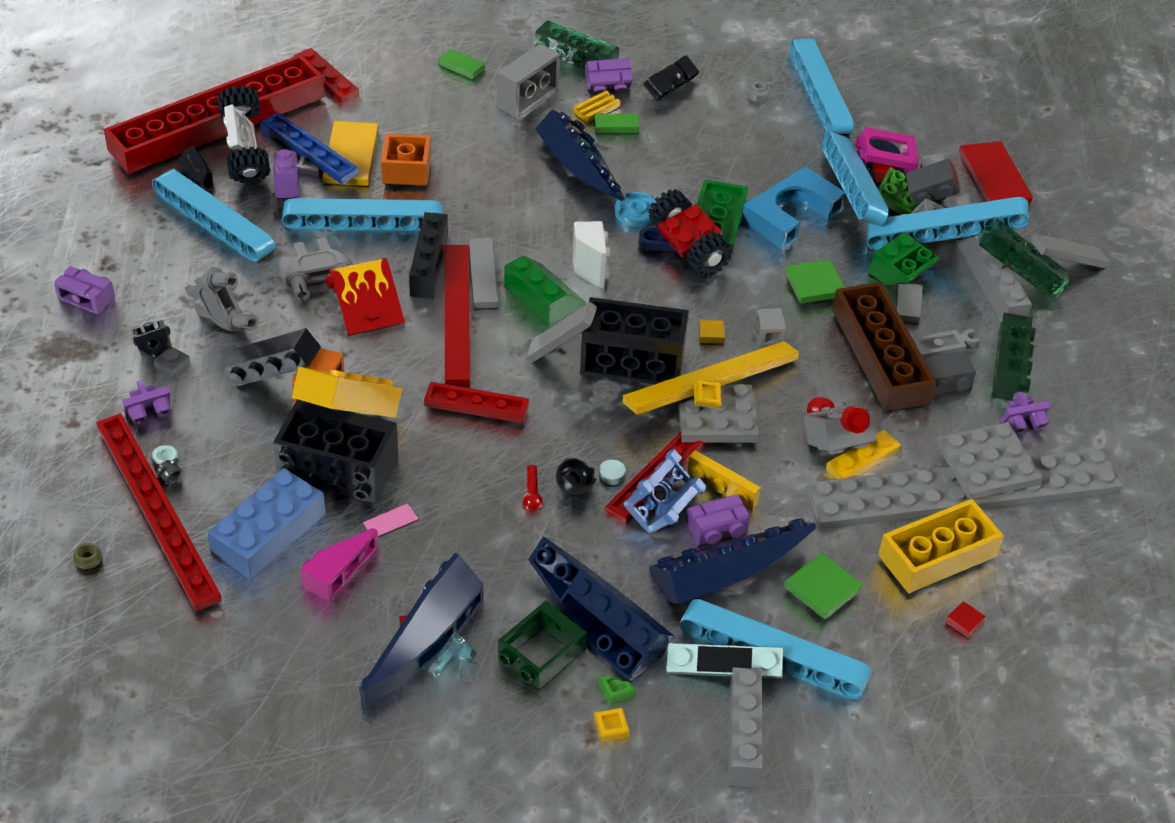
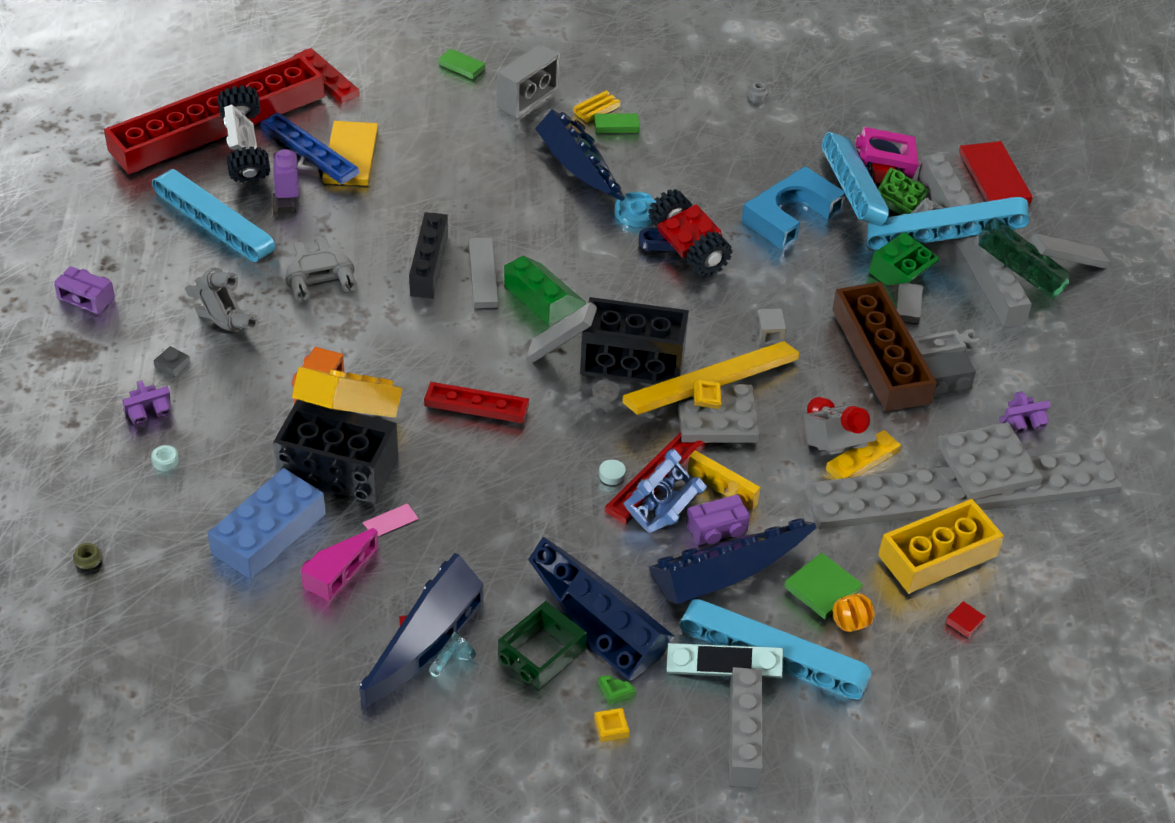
(153, 340): black hand -> none
(159, 513): red plate -> none
(169, 471): dark grey plate -> none
(196, 169): black hand -> none
(271, 357): black brick -> none
(357, 214): medium azure beam -> none
(366, 296): red door -> none
(406, 159): orange brick -> none
(457, 315): red tile -> none
(532, 500): red bar -> none
(573, 45): clear green brick -> none
(575, 477): black hair -> none
(590, 252): white slope -> none
(608, 75): medium lavender brick -> none
(671, 78): black piece -> none
(711, 331): yellow tile -> none
(724, 206): green plate -> none
(814, 280): bright green tile -> none
(821, 86): medium azure beam -> none
(853, 612): none -> light orange piece
(933, 181): dark grey brick -> none
(1013, 356): clear green brick -> none

